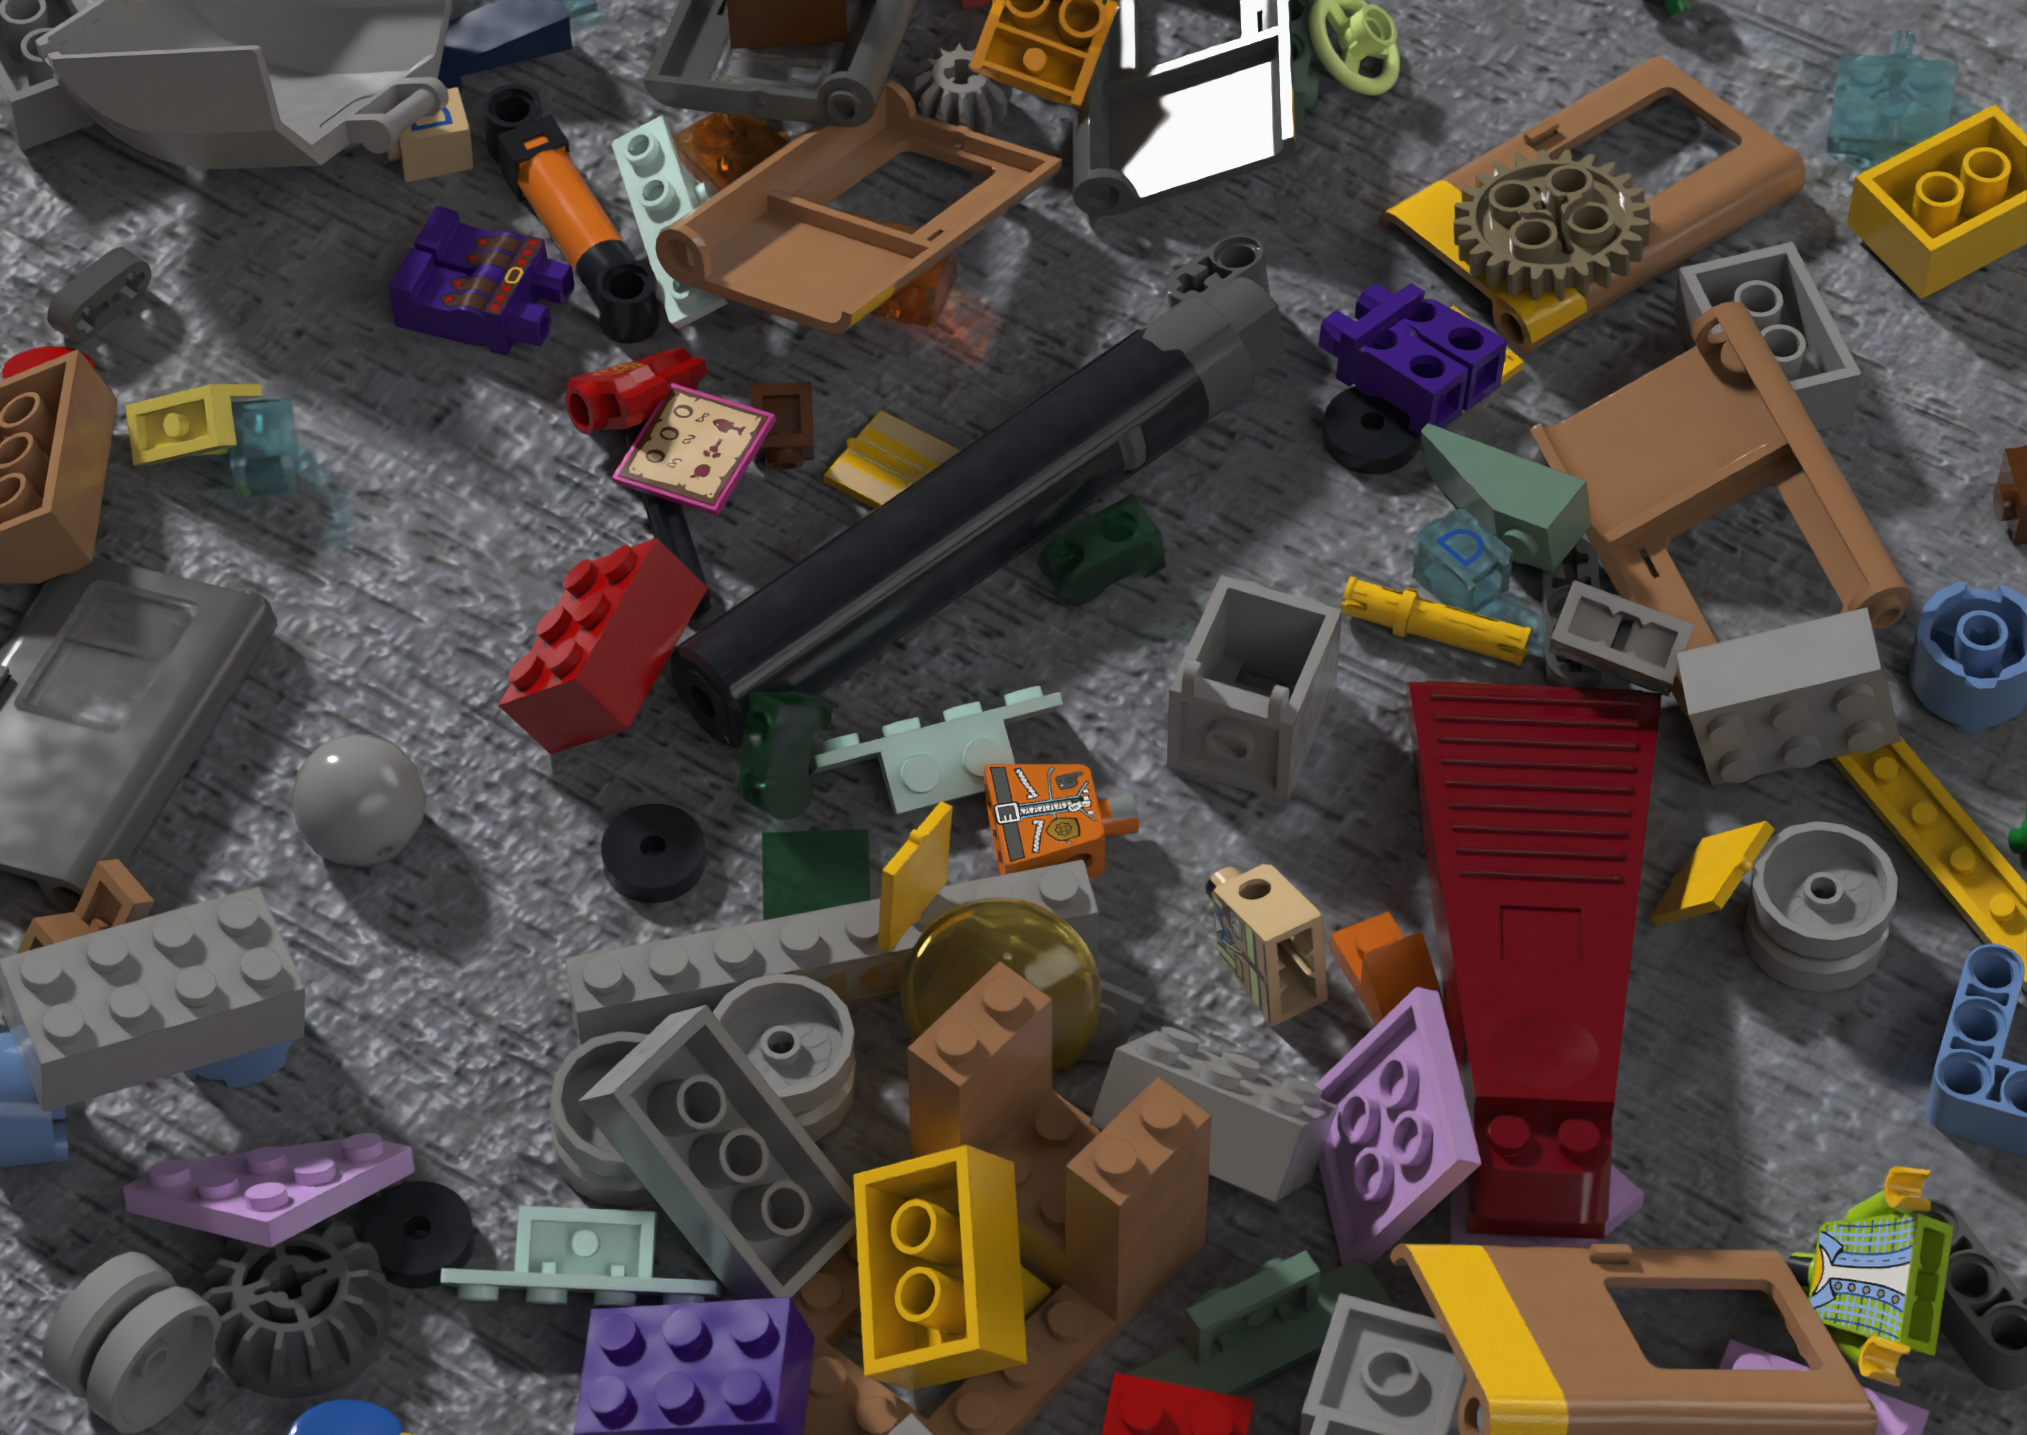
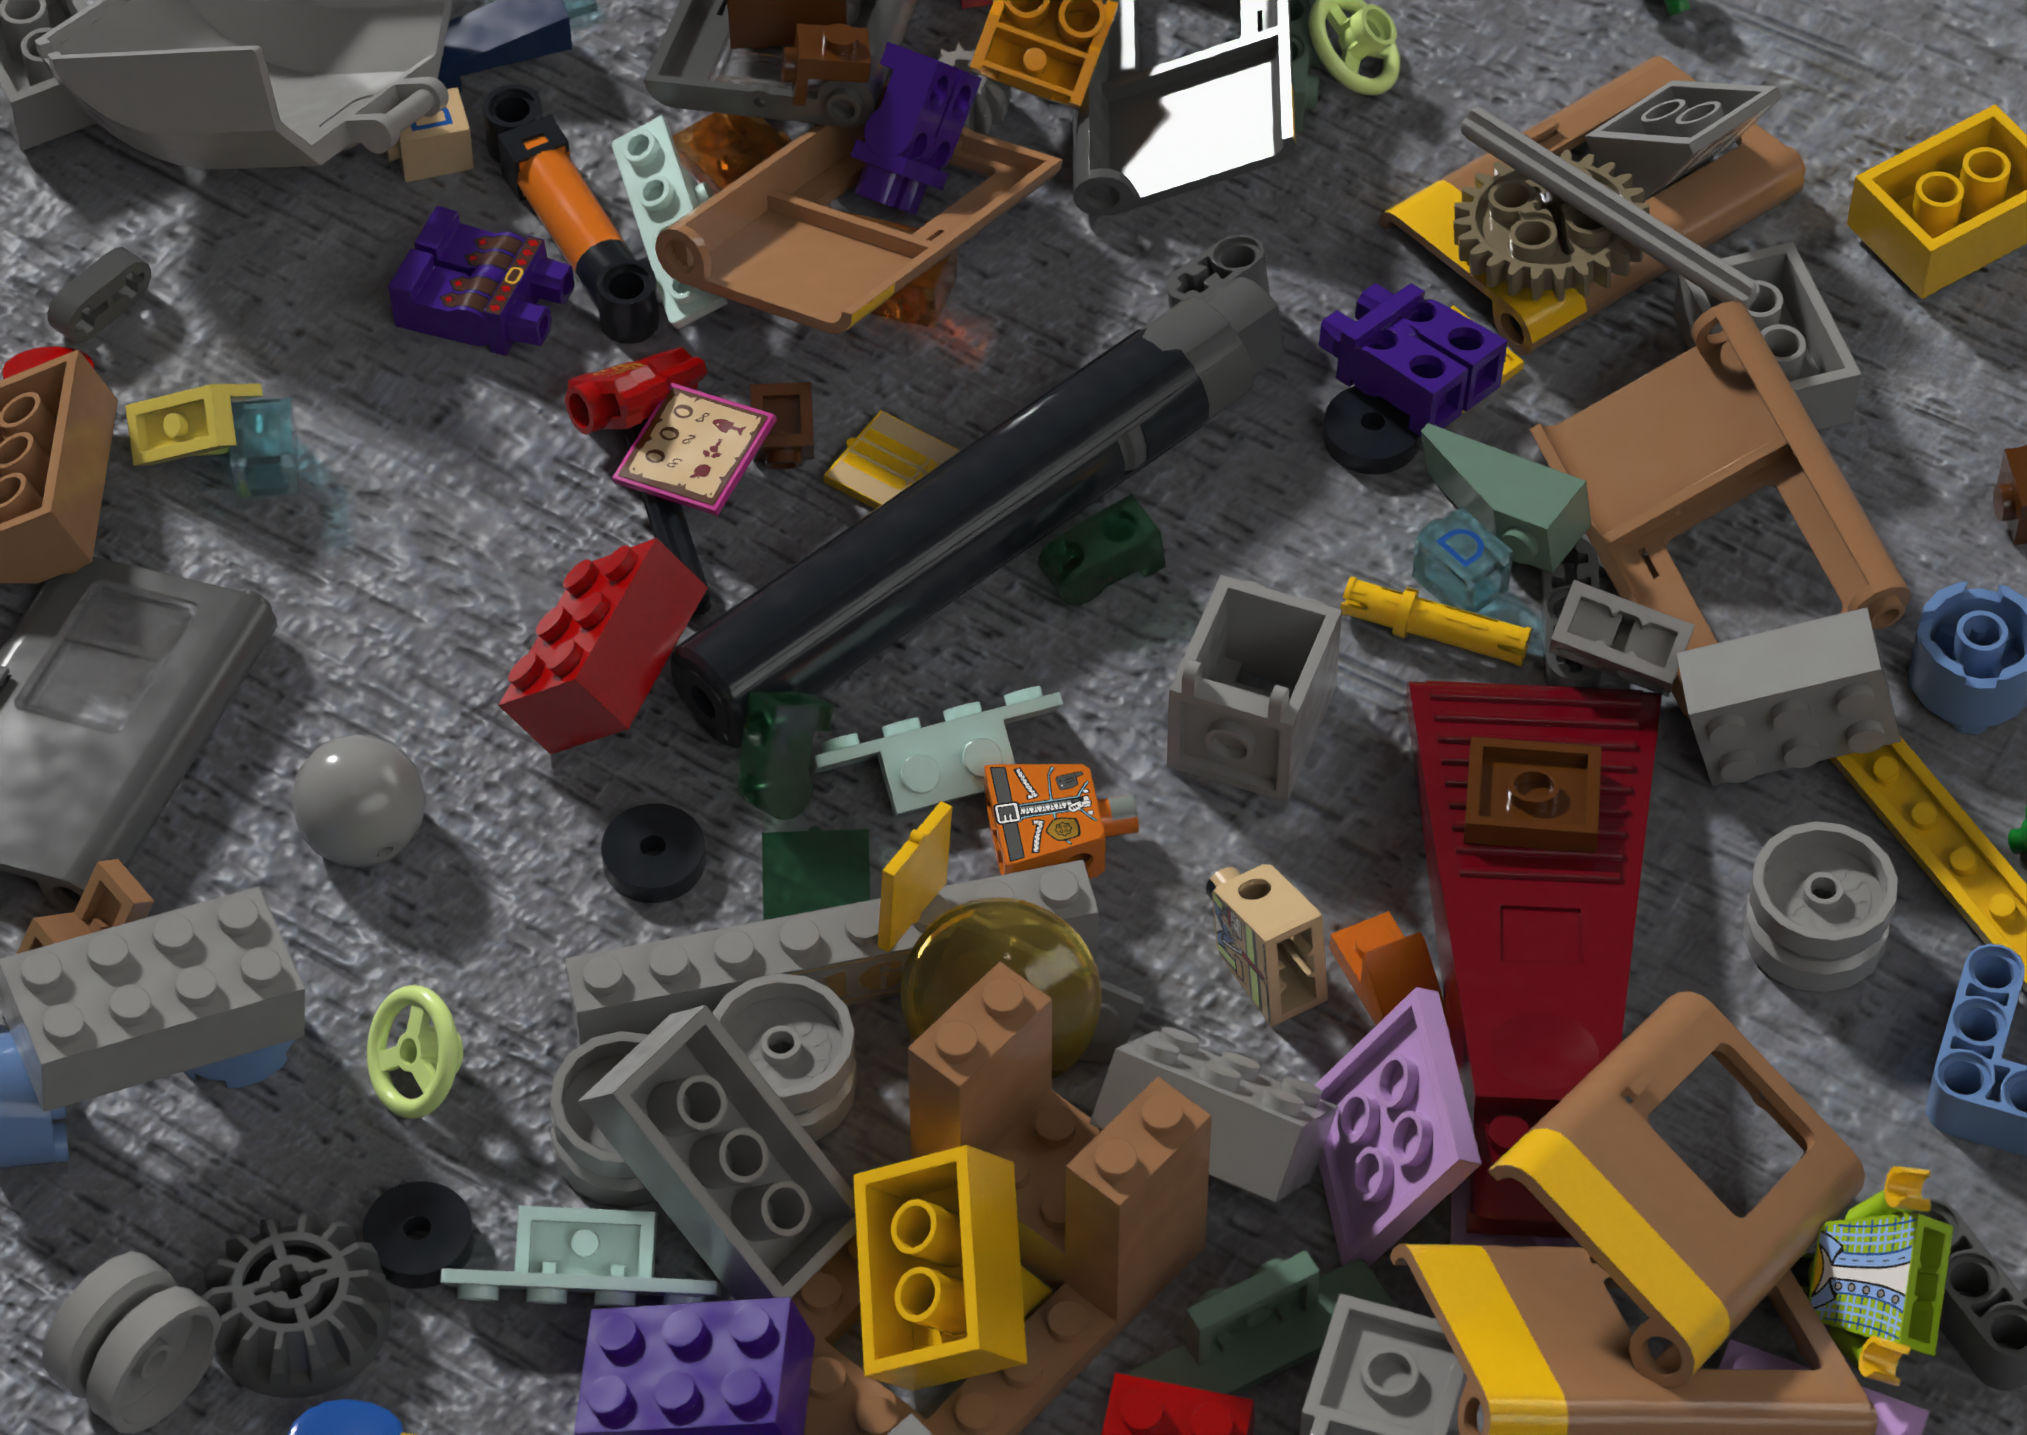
(270, 1190): lavender plate -> none
(426, 1050): none -> yellowish green piece
(825, 53): none -> reddish brown bracket
(913, 128): none -> dark purple hips
(1533, 794): none -> reddish brown tile
(1608, 208): none -> light grey axle
(1650, 1215): none -> medium nougat piece
(1678, 130): none -> light grey slope
(1712, 873): yellow piece -> none
(1889, 101): clear light blue plate -> none

